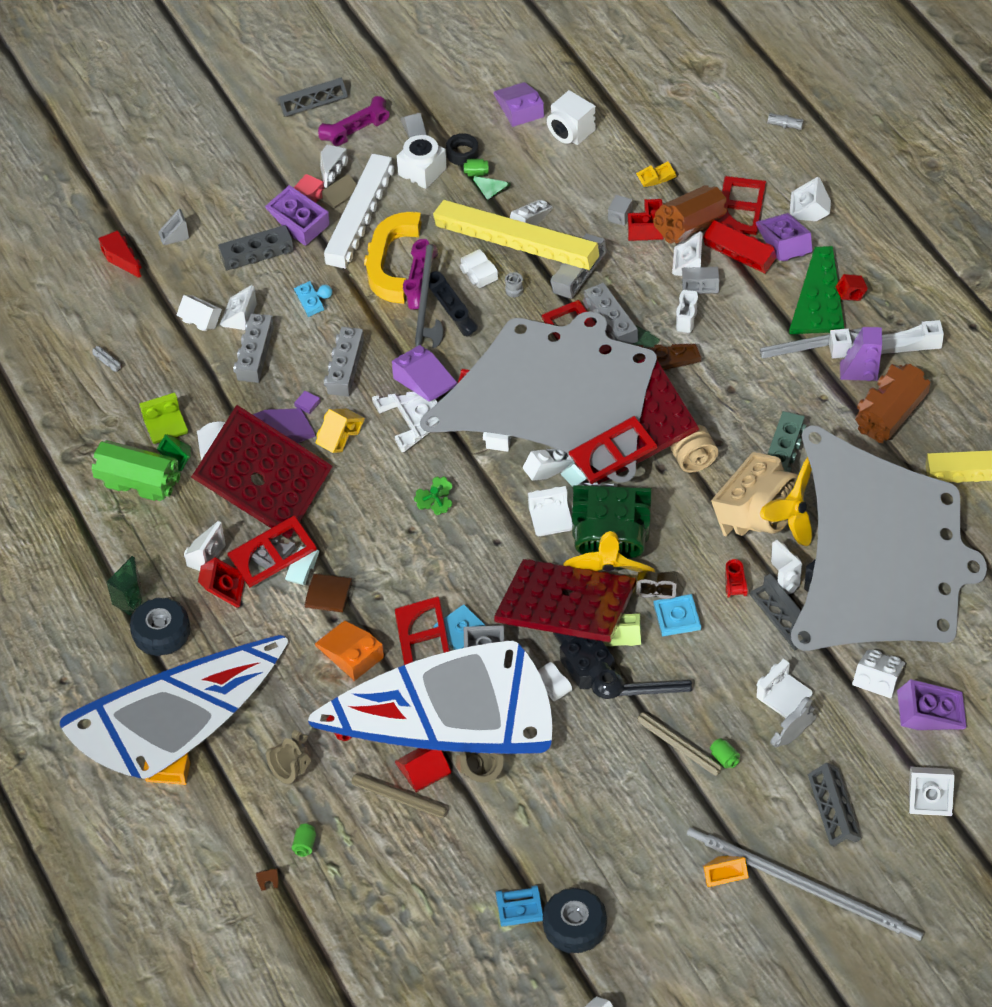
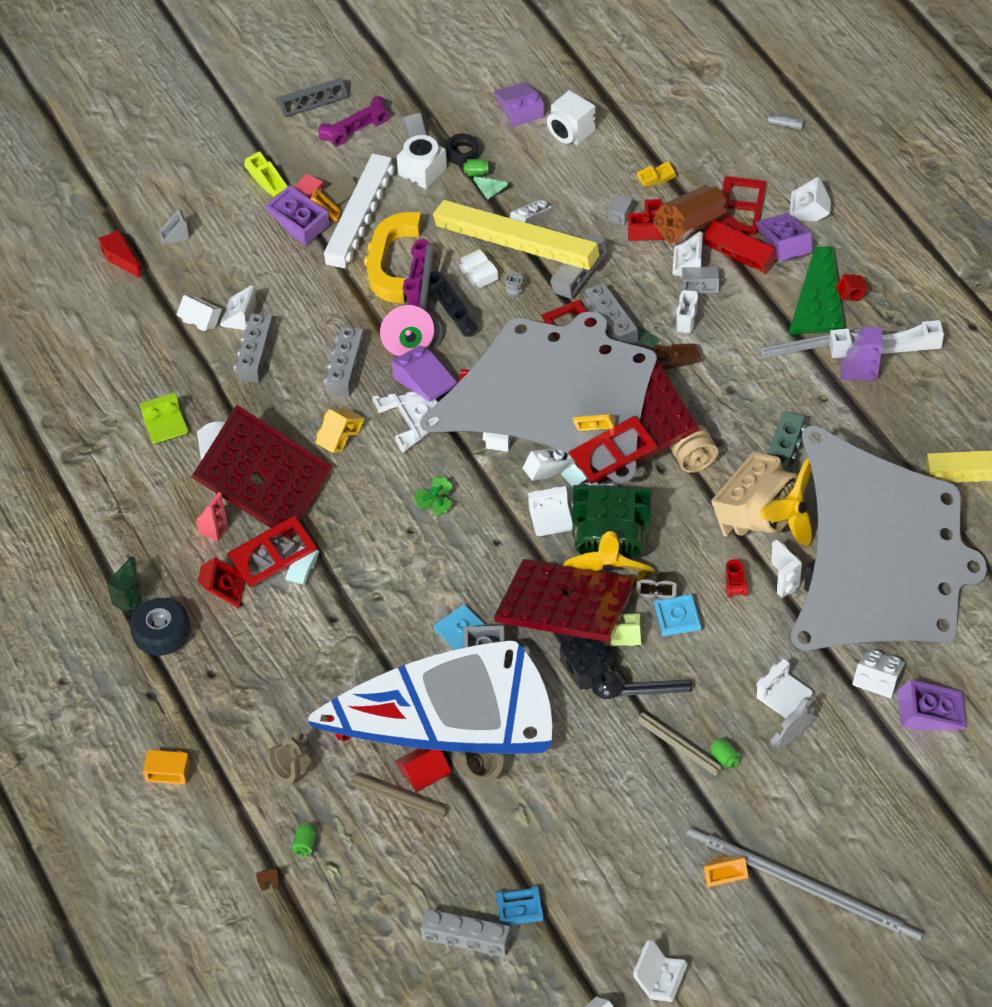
(106, 358): light grey axle -> none
(130, 467): bright green brick -> none
(170, 710): piece -> none
(176, 449): green slope -> none
(205, 547): white slope -> none
(213, 520): none -> coral slope
(255, 247): dark grey brick -> none
(265, 174): none -> neon yellow slope
(288, 422): medium lavender slope -> none
(307, 402): medium lavender tile -> none
(310, 299): medium azure plate -> none
(320, 199): none -> light orange slope
(328, 593): reddish brown slope -> none
(331, 163): white slope -> none
(351, 649): orange slope -> none
(406, 329): none -> bright pink tile
(406, 617): red window -> none
(465, 932): none -> light grey brick
(554, 682): white axle -> none
(574, 920): black wheel -> none
(594, 422): none -> yellow slope
(658, 974): none -> white bracket
(784, 603): dark grey fence -> none
(839, 798): dark grey fence -> none
(892, 403): dark orange brick -> none
(931, 791): white slope -> none

